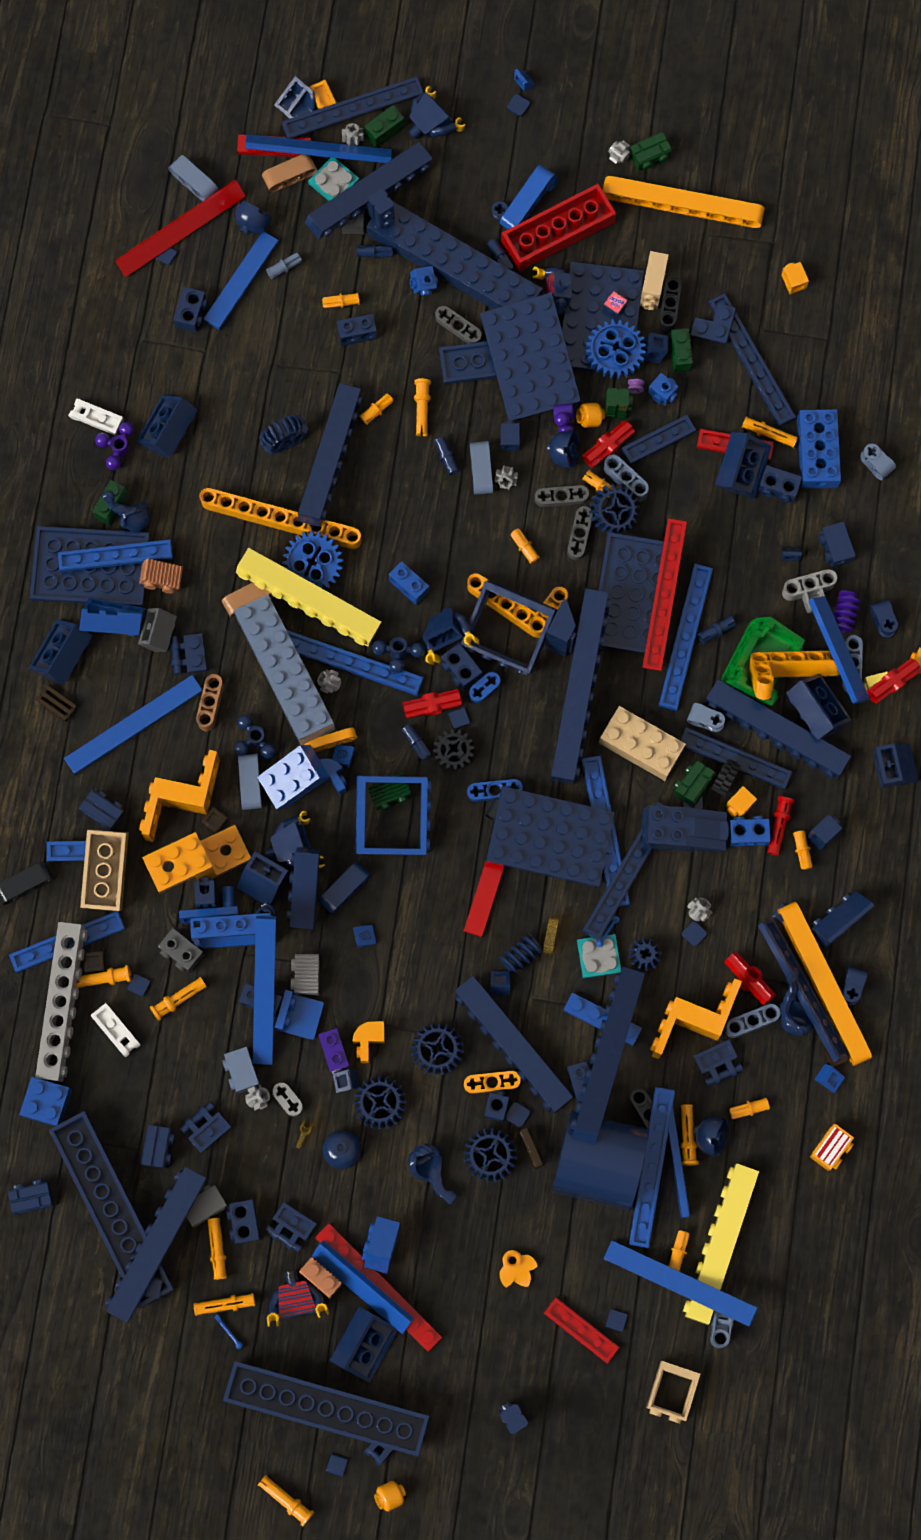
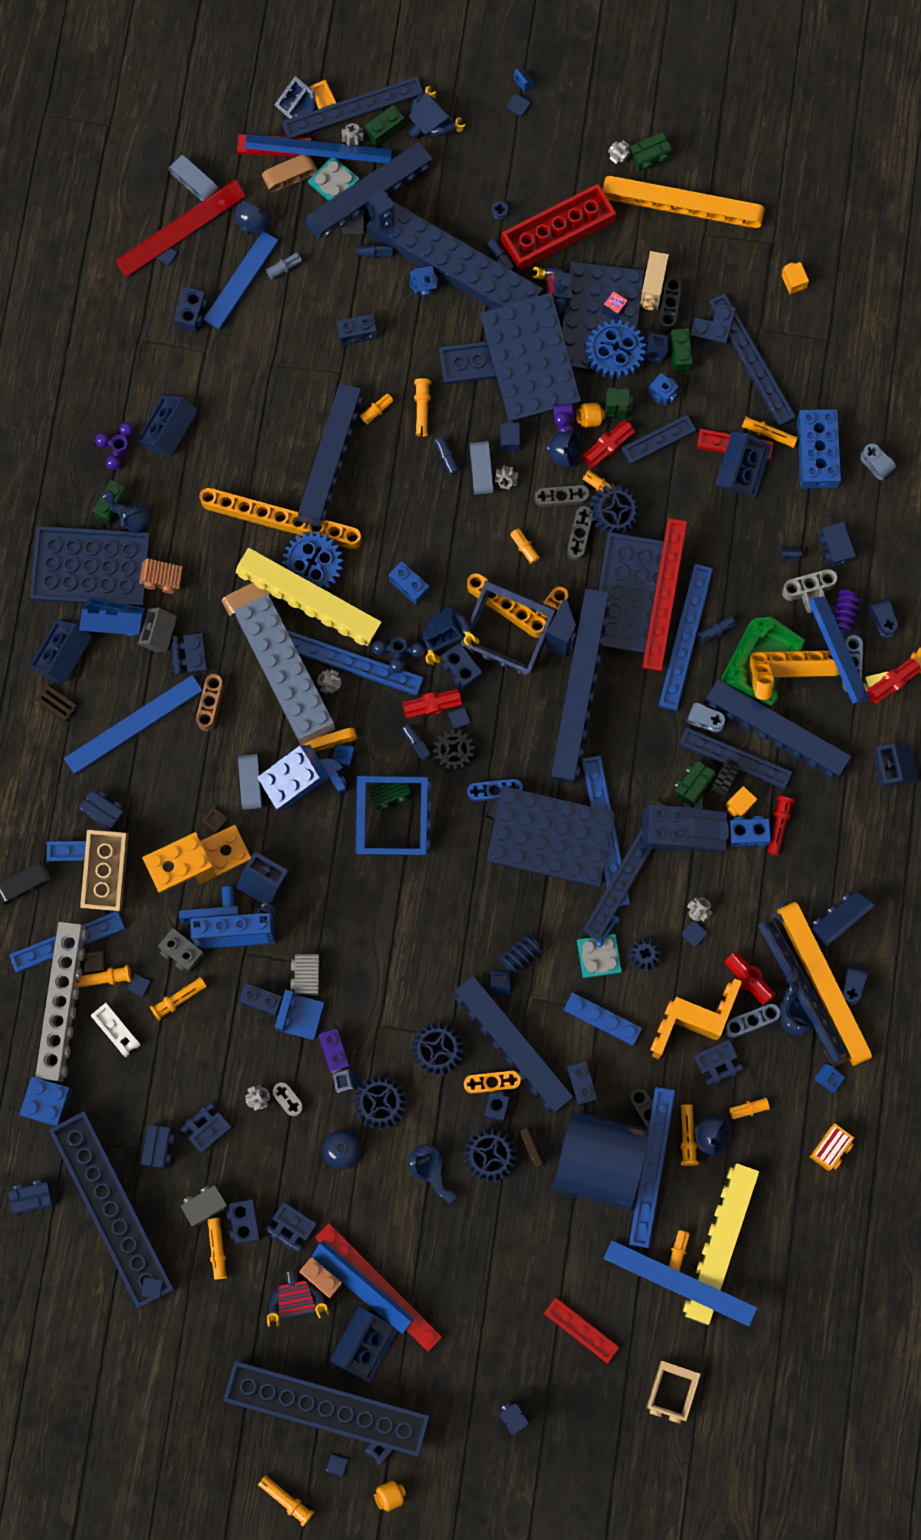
(96, 417): white plate -> none
(114, 555): blue tile -> none
(156, 1245): dark blue brick -> none
(180, 796): light orange bracket -> none
(206, 893): dark blue brick -> none
(238, 1344): blue hinge -> none
(241, 1070): sand blue brick -> none
(242, 747): dark blue piece -> none
(248, 1300): light orange pin -> none
(264, 990): blue tile -> none
(283, 434): dark blue gear -> none
(287, 838): dark blue torso -> none
(304, 887): dark blue brick -> none
(304, 1131): clear yellow hand -> none
(341, 300): light orange axle -> none
(344, 887): dark blue beam -> none
(364, 936): blue slope -> none
(368, 1034): light orange brick -> none
(380, 1244): blue brick -> none
(457, 318): dark grey beam -> none
(482, 684): blue beam -> none
(483, 899): red tile -> none
(517, 1114): dark blue piece -> none
(517, 1272): light orange plate -> none
(529, 196): blue beam -> none
(550, 935): clear yellow beam -> none
(608, 1056): dark blue brick -> none
(616, 1320): dark blue piece -> none
(621, 470): sand blue beam -> none
(635, 386): medium lavender bush -> none
(642, 743): tan brick -> none
(677, 1168): blue tile -> none
(720, 1326): sand blue piece -> none
(781, 479): dark blue brick -> none
(802, 850): light orange axle -> none
(818, 706): dark blue brick -> none
(825, 832): dark blue brick -> none

